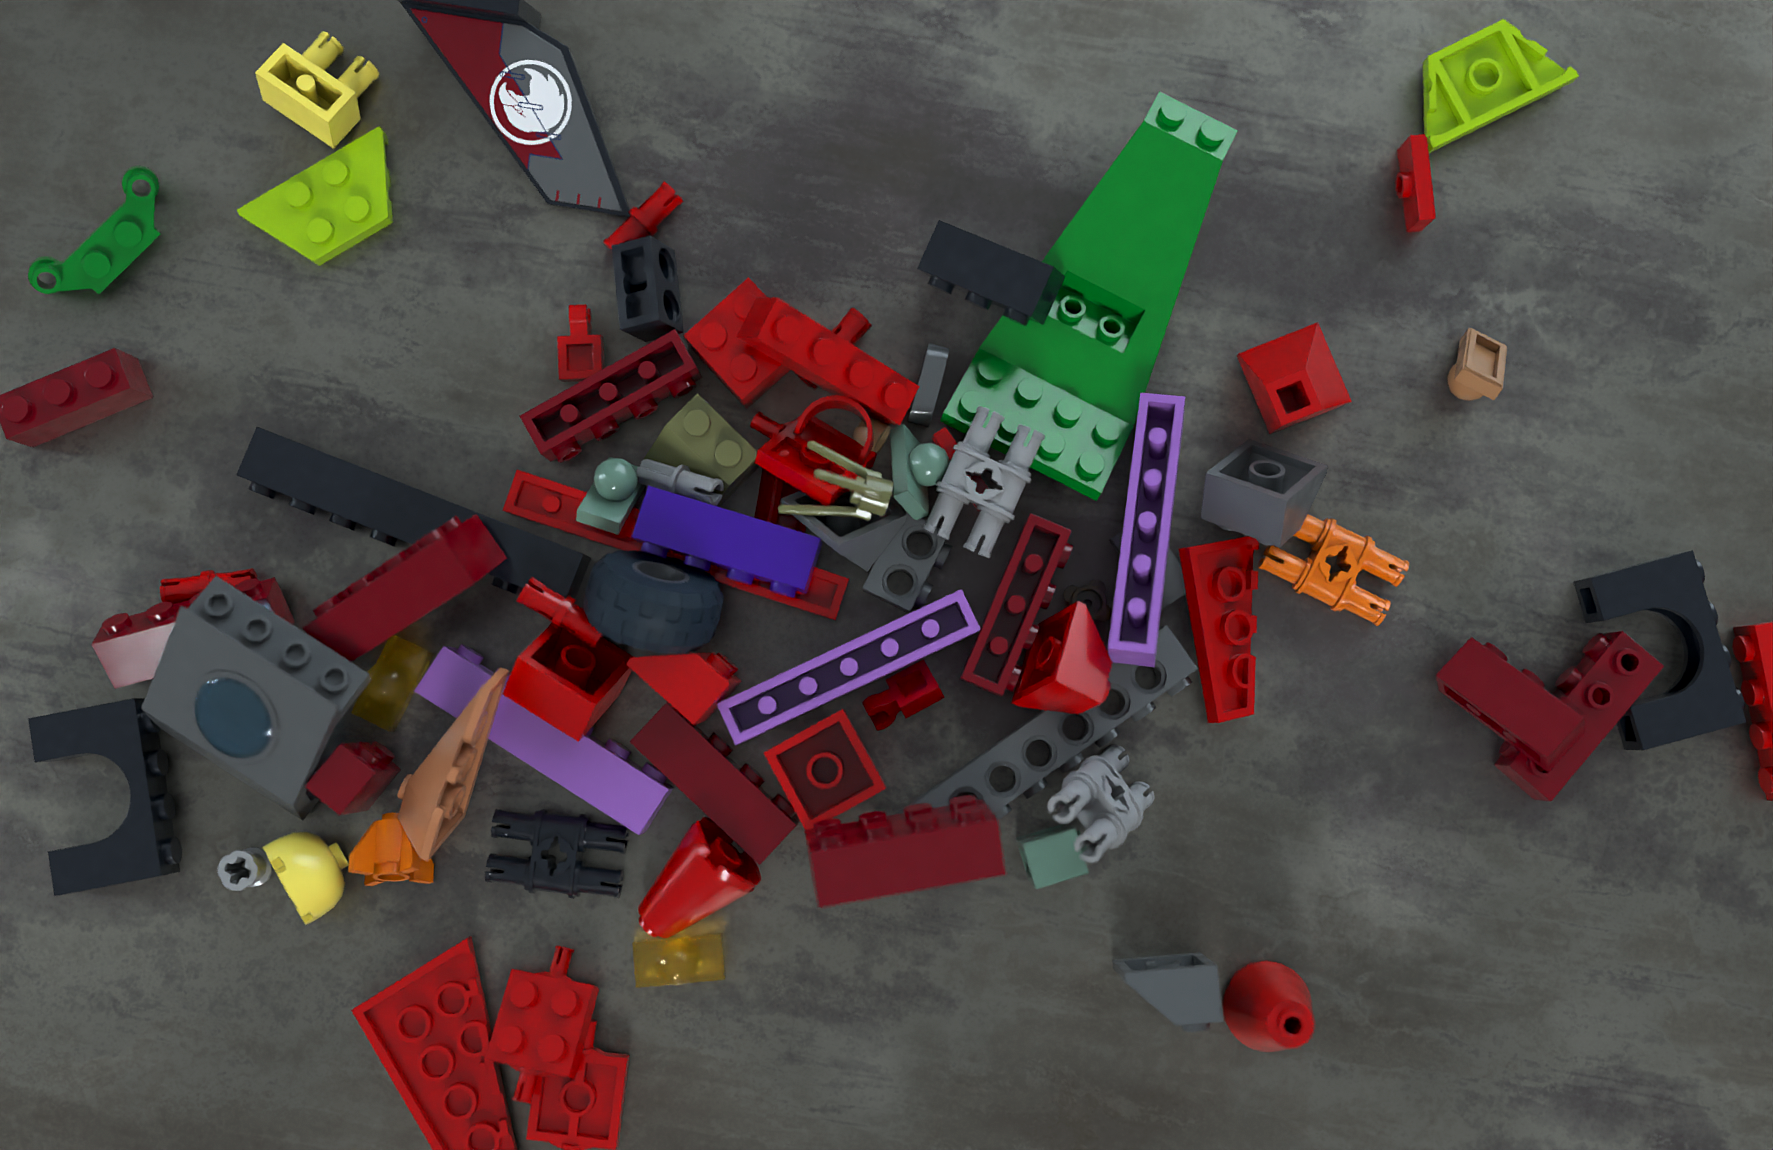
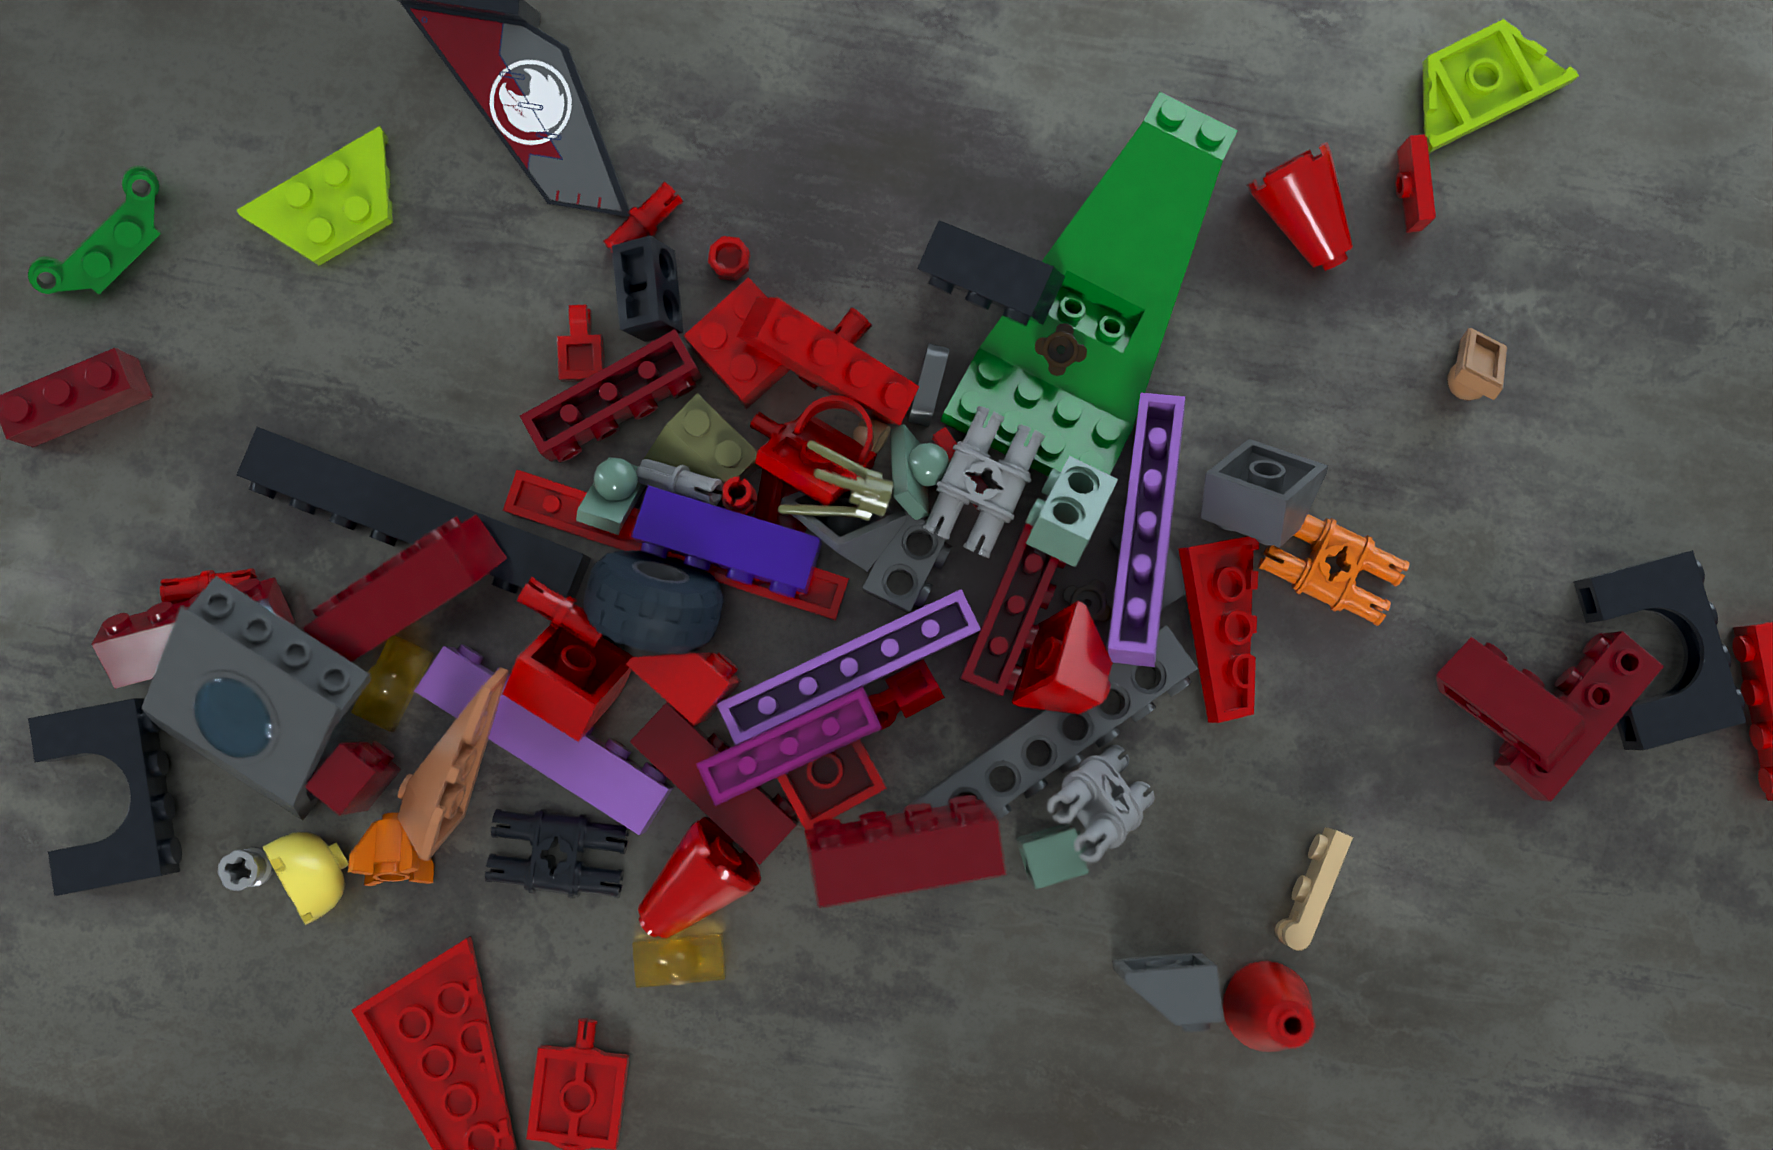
(309, 94): light yellow brick -> none
(542, 1024): red plate -> none
(729, 258): none -> red tile
(736, 488): none -> red pin
(789, 746): none -> magenta tile
(1048, 348): none -> dark brown plate
(1071, 510): none -> sand green brick
(1293, 378): red slope -> none
(1308, 206): none -> red cone
(1314, 889): none -> tan plate

